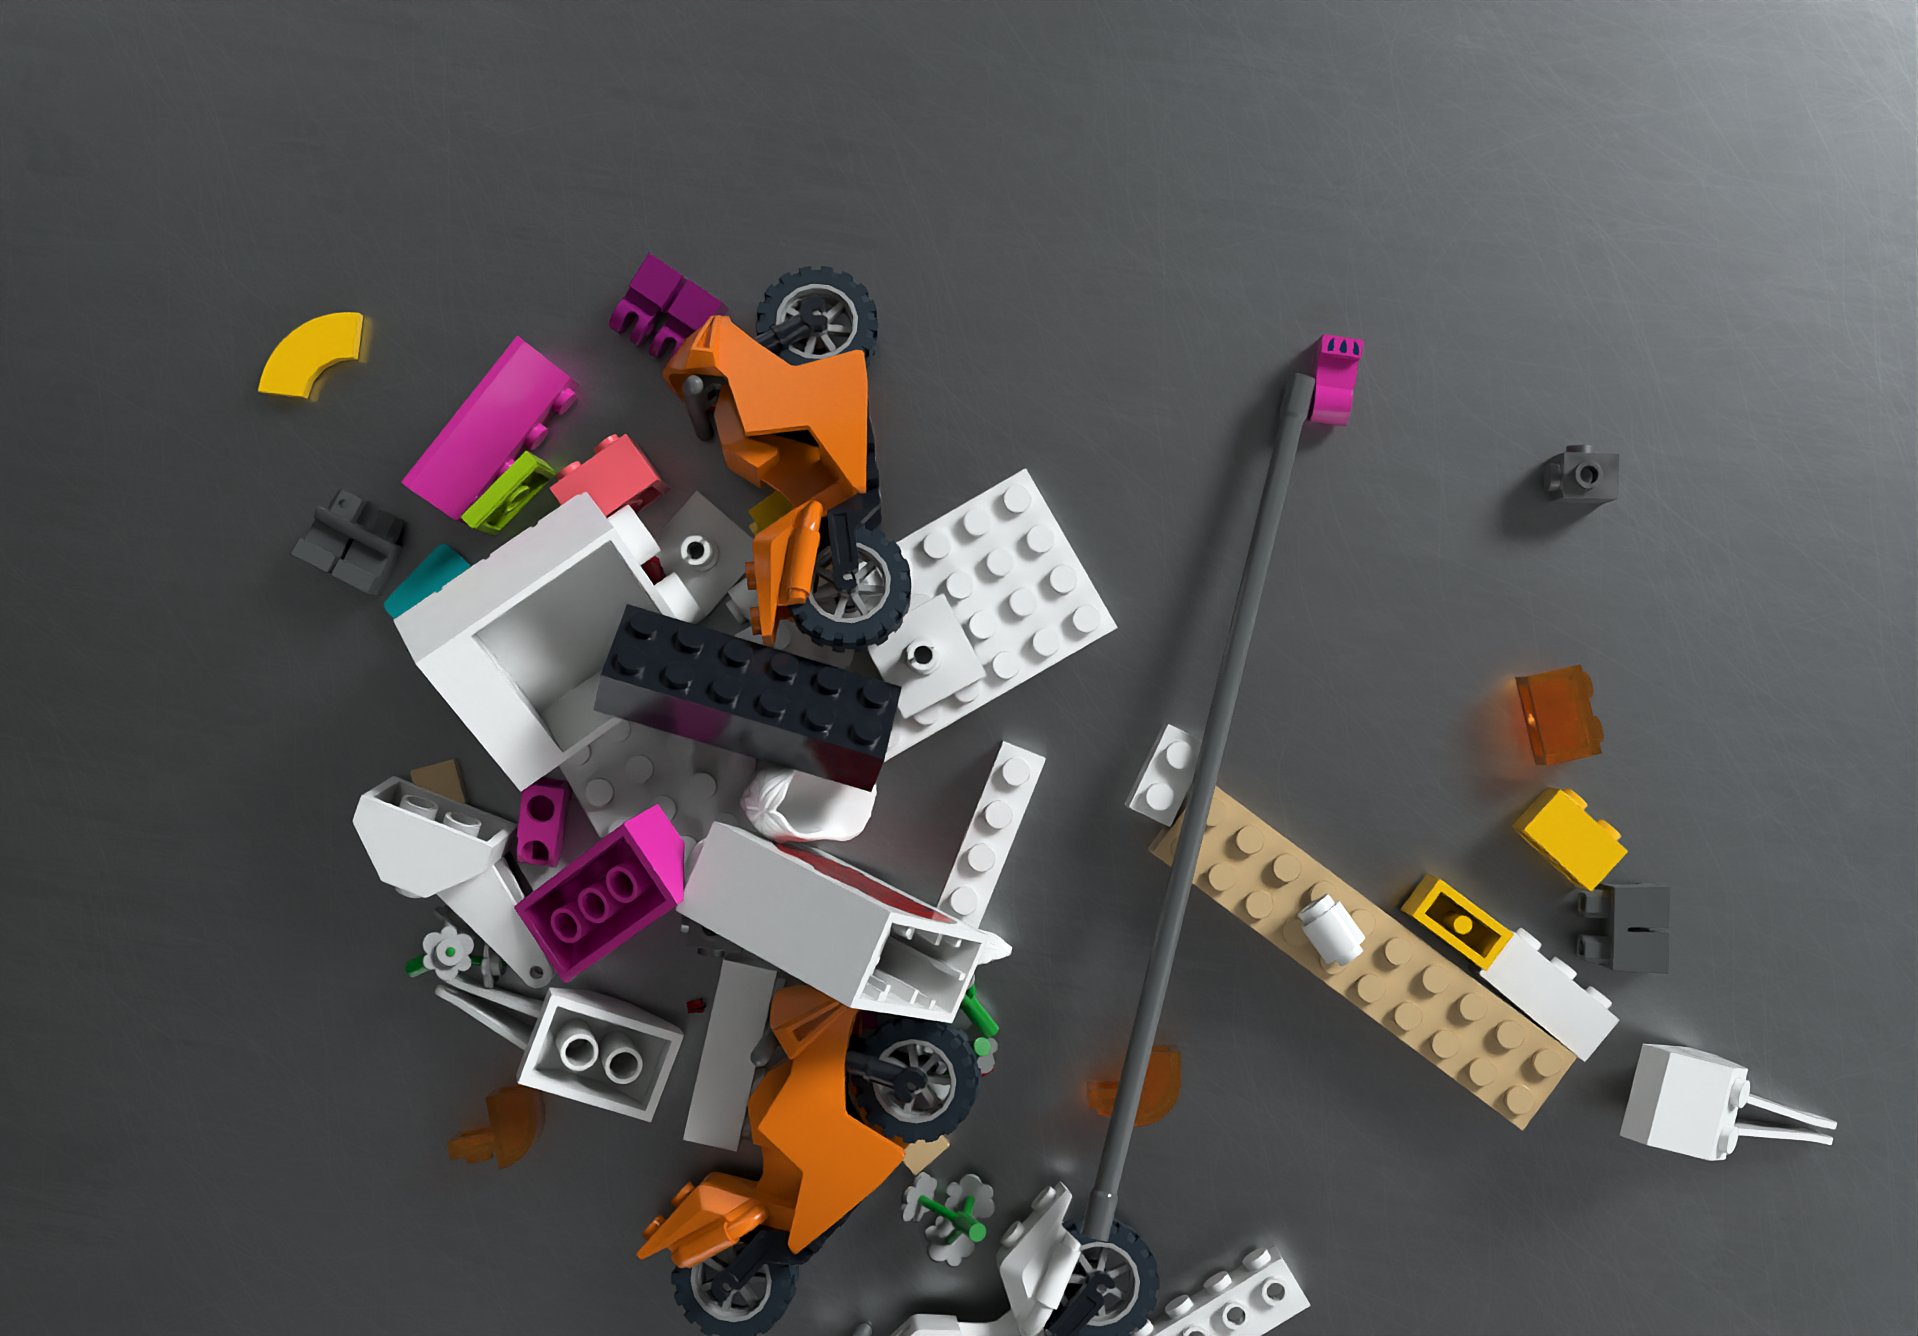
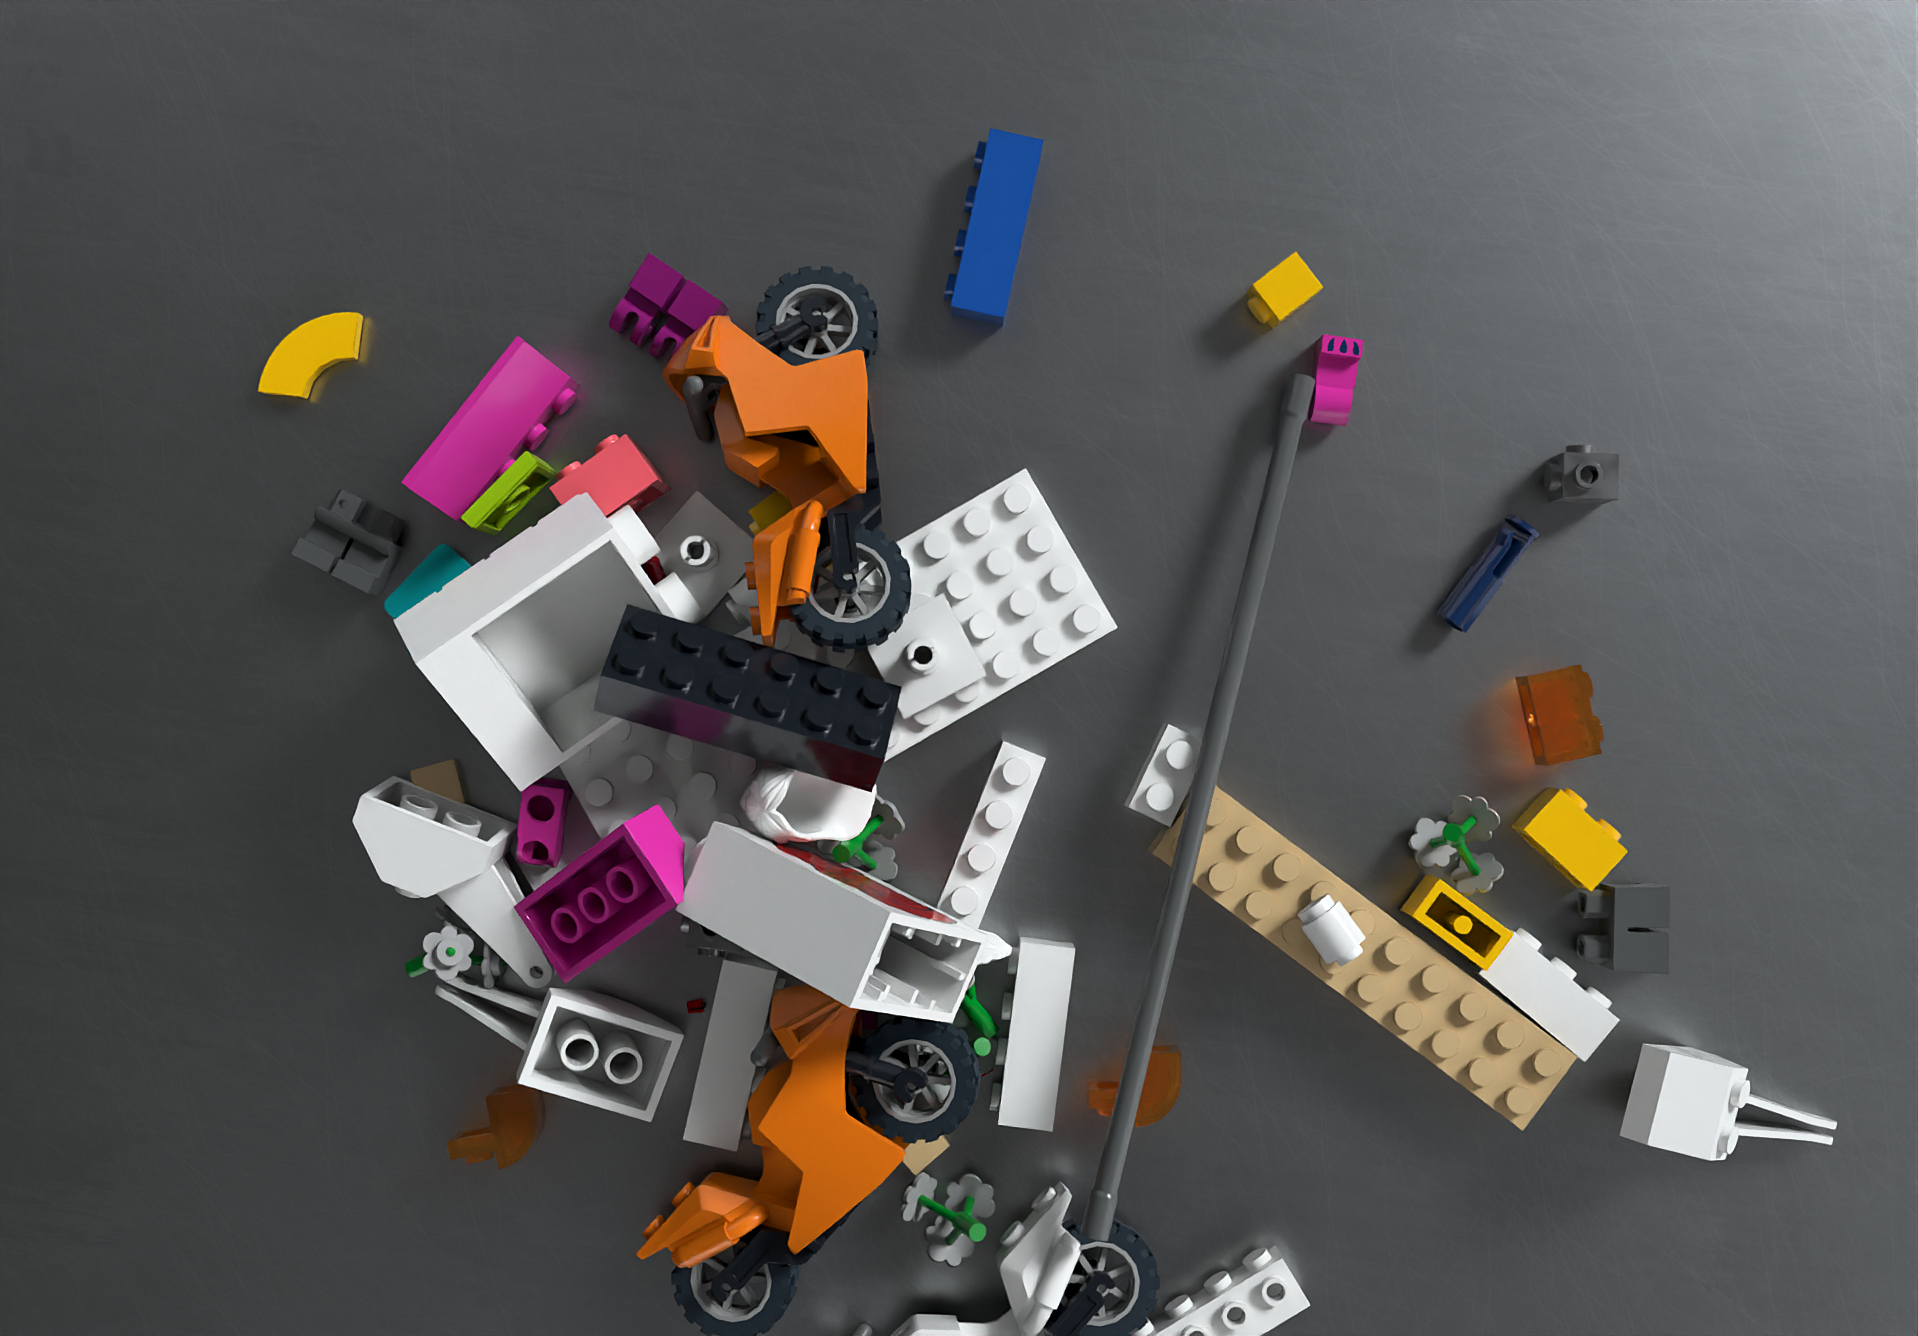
(872, 856): none -> light grey plant
(995, 227): none -> blue brick
(1034, 1034): none -> white brick
(1282, 291): none -> yellow brick
(1439, 840): none -> light grey plant
(1486, 574): none -> dark blue piece

